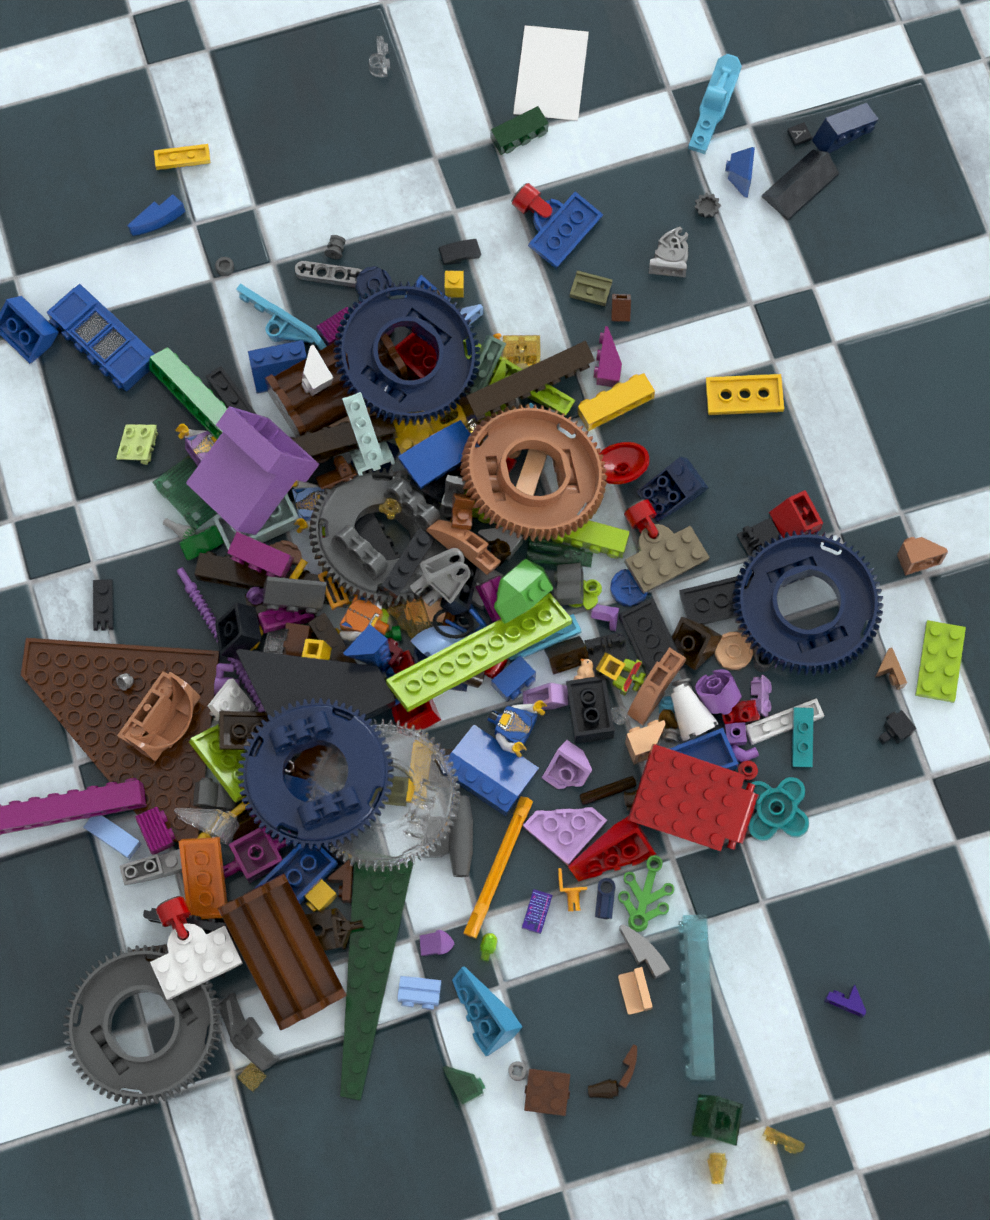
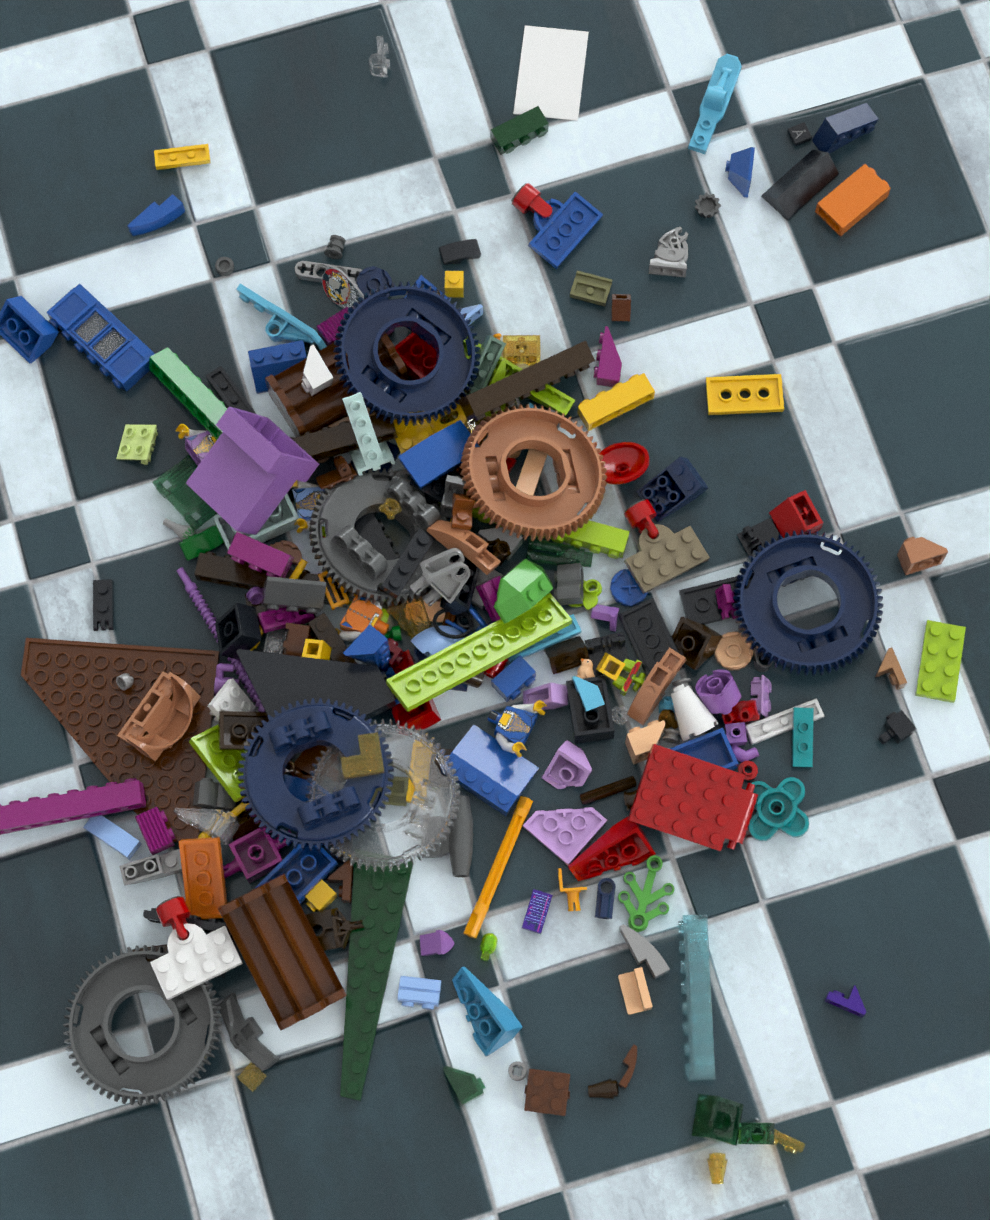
(340, 288): none -> shield
(369, 761): none -> clear yellow plate
(589, 693): none -> medium azure slope
(725, 599): none -> magenta plate
(756, 1133): none -> clear green tile
(853, 199): none -> orange brick

